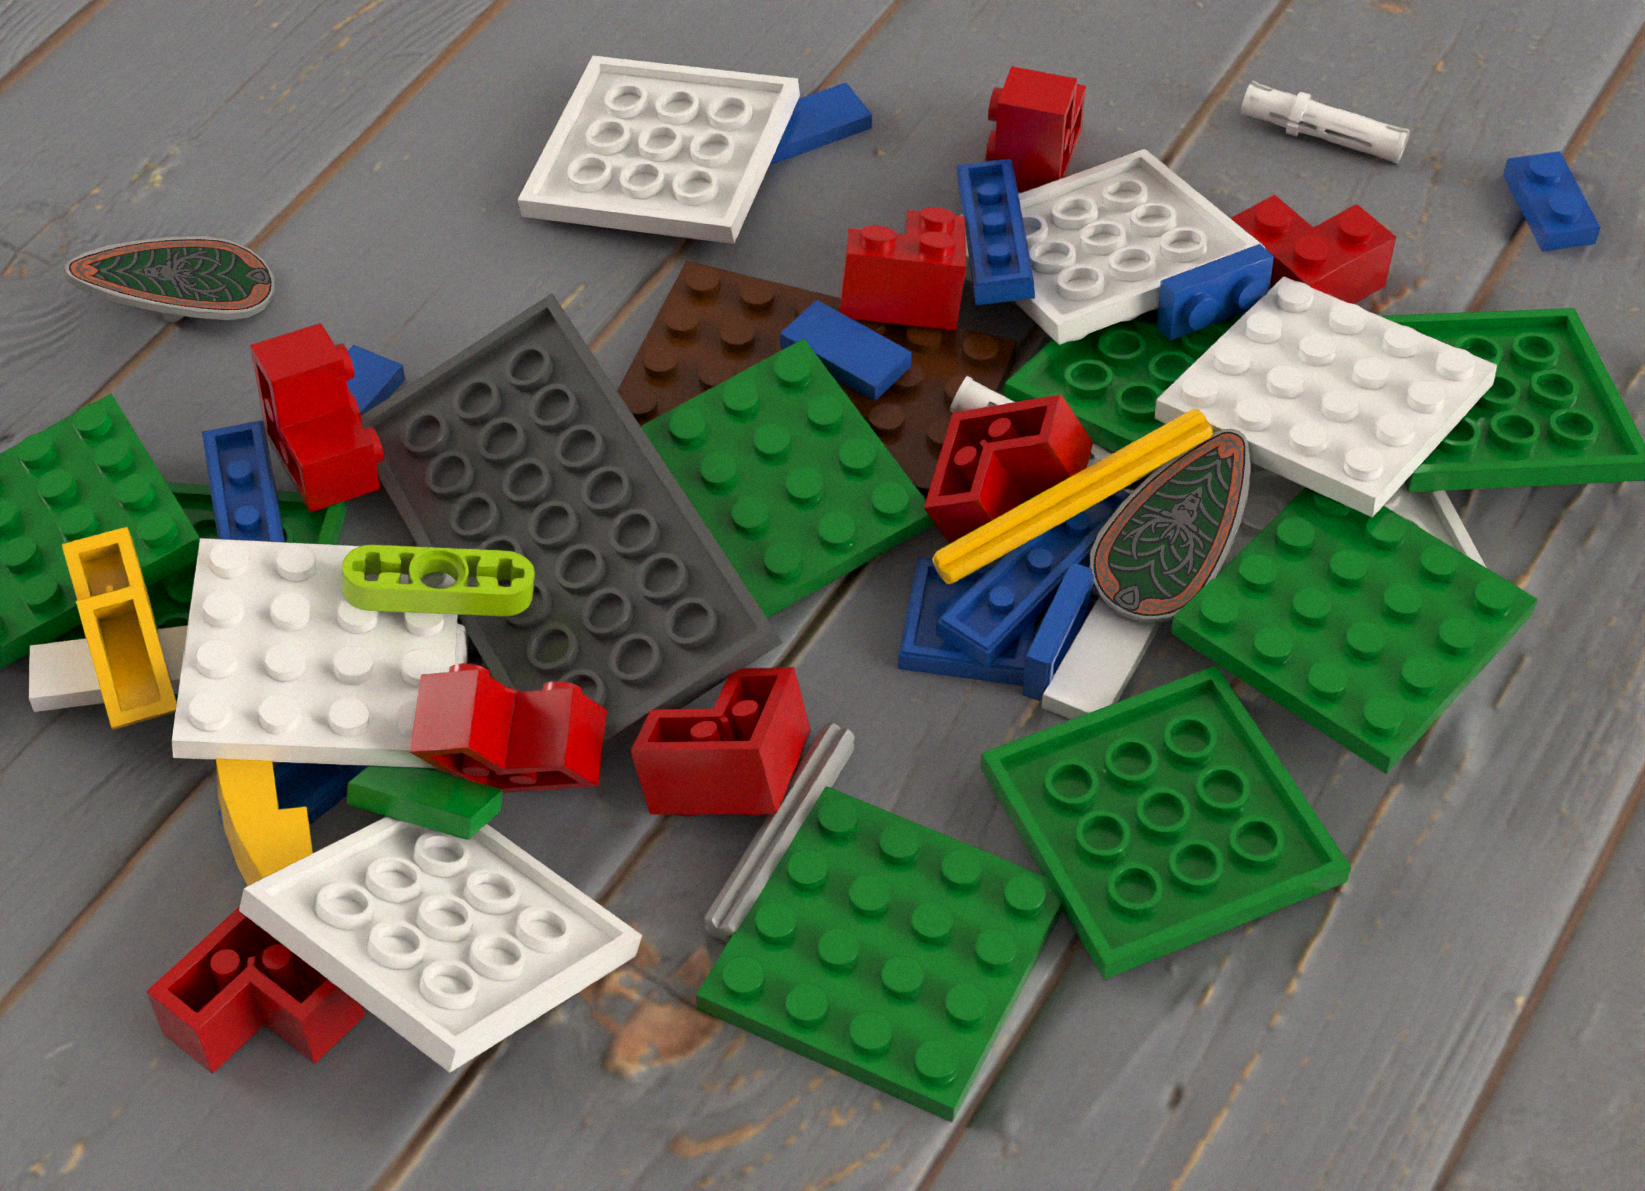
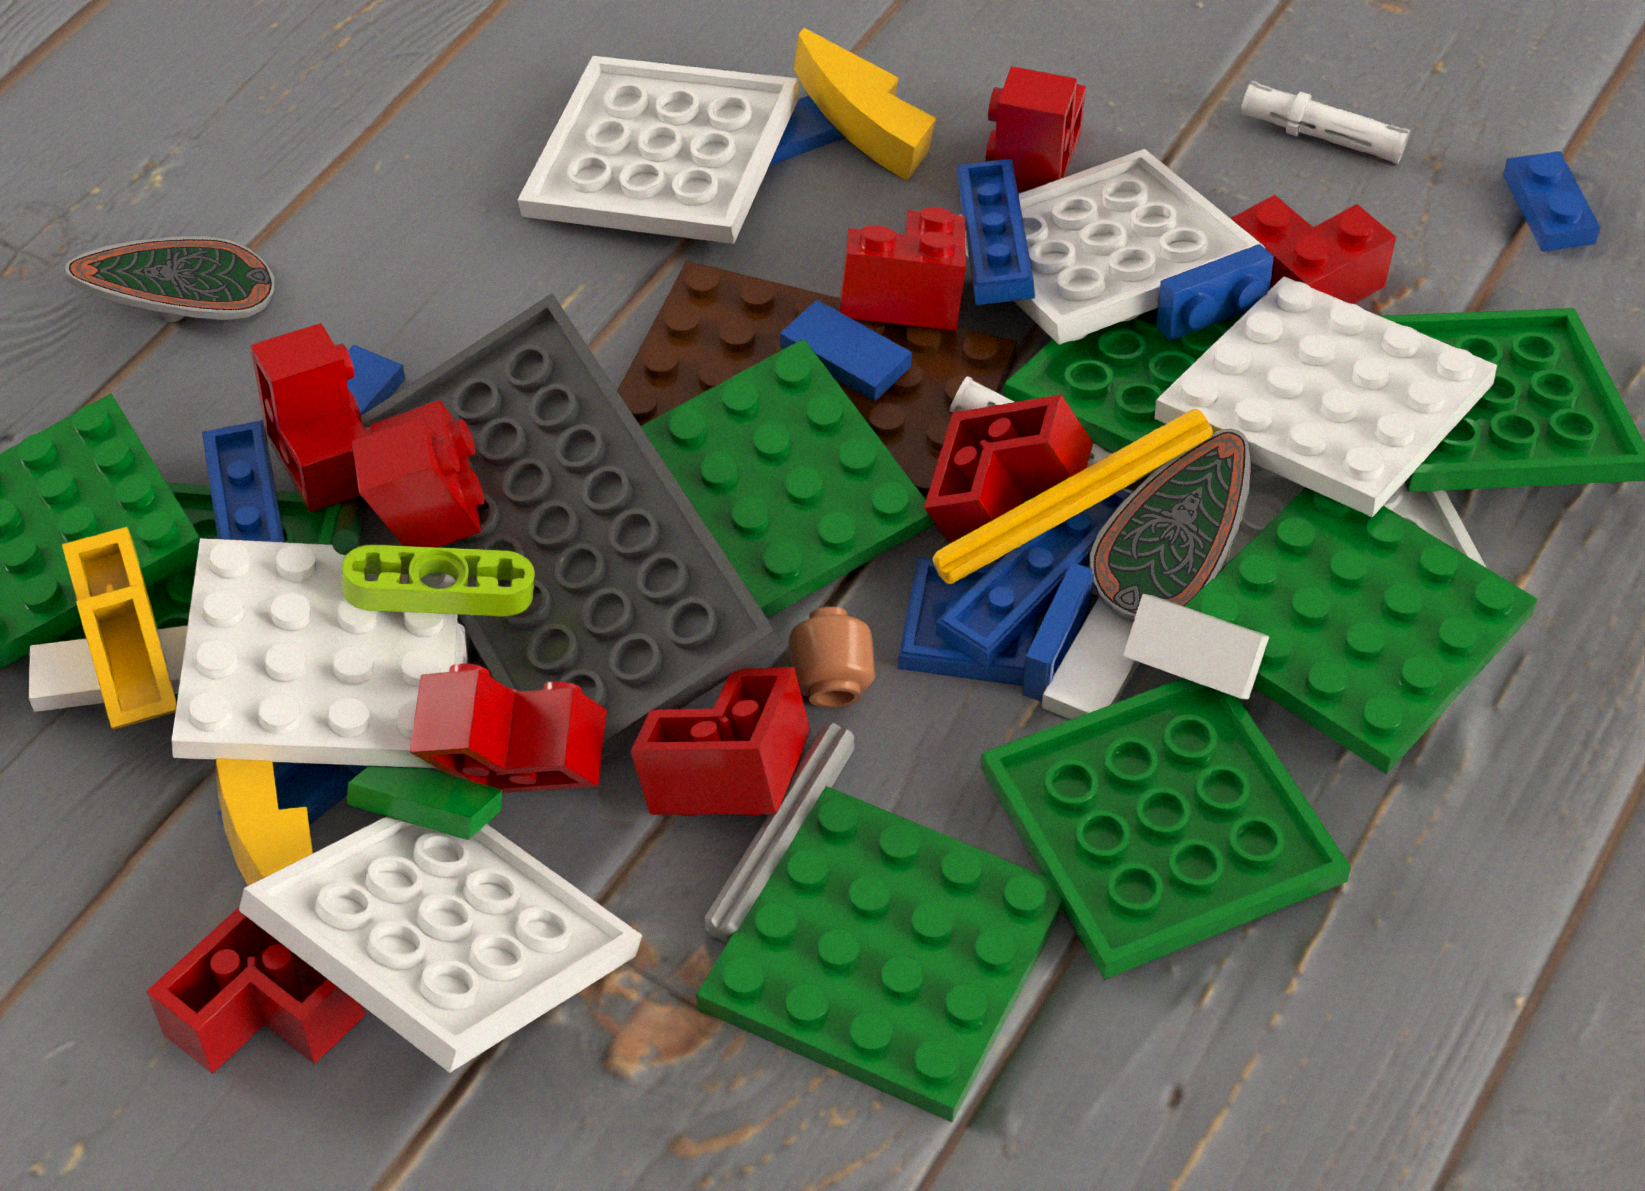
(349, 525): none -> dark green bar
(420, 476): none -> red brick
(832, 657): none -> nougat head
(863, 104): none -> yellow slope
(1196, 646): none -> white tile

